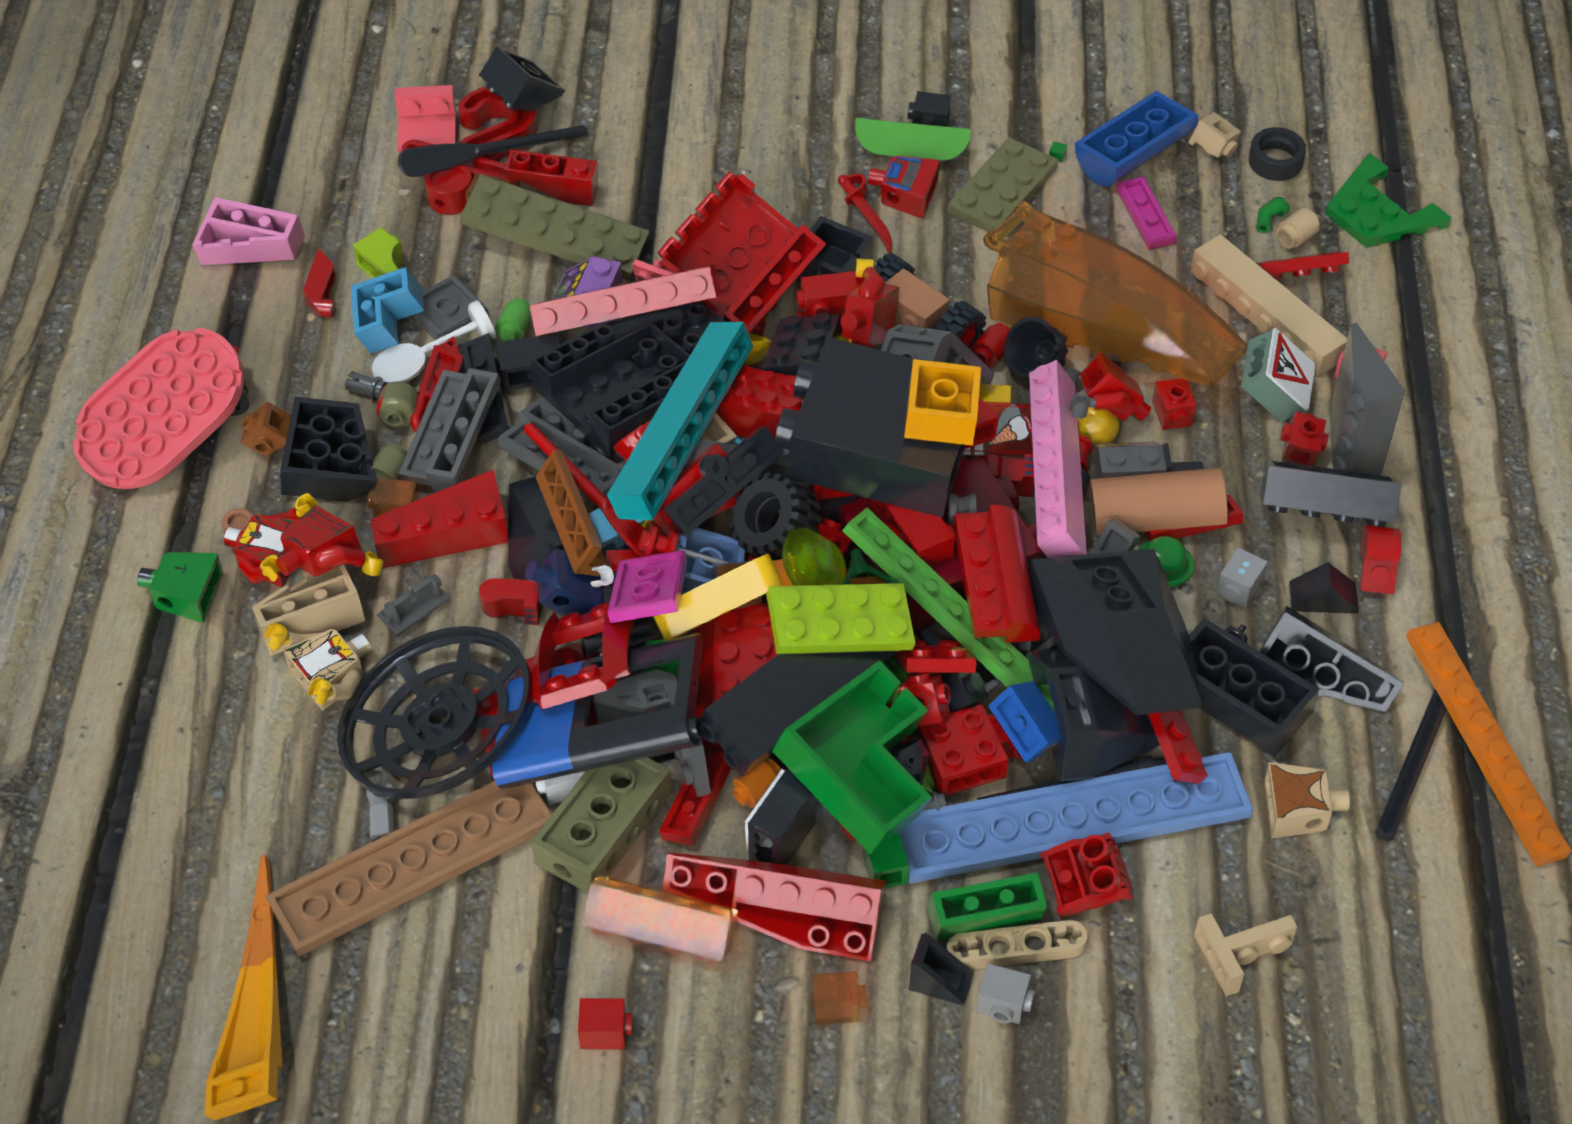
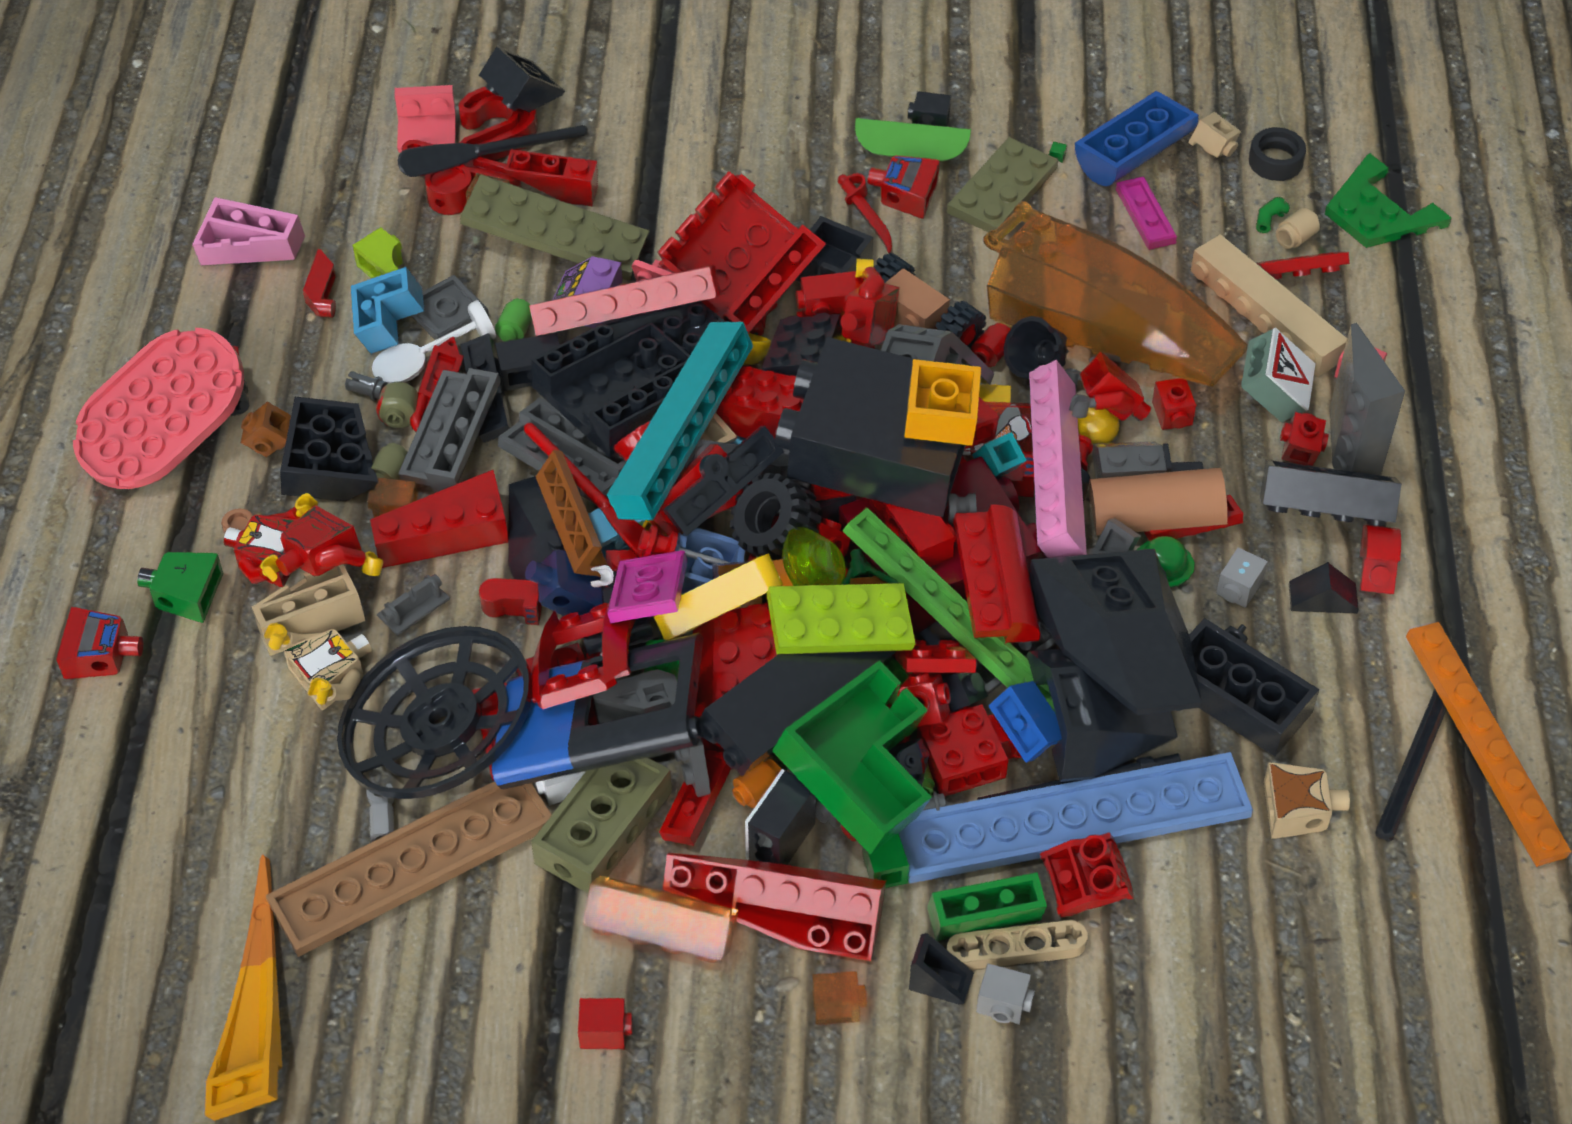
(95, 644): none -> red torso
(1001, 455): none -> teal brick
(1178, 746): red plate -> none
(1242, 948): tan bracket -> none
(1329, 663): black wedge -> none

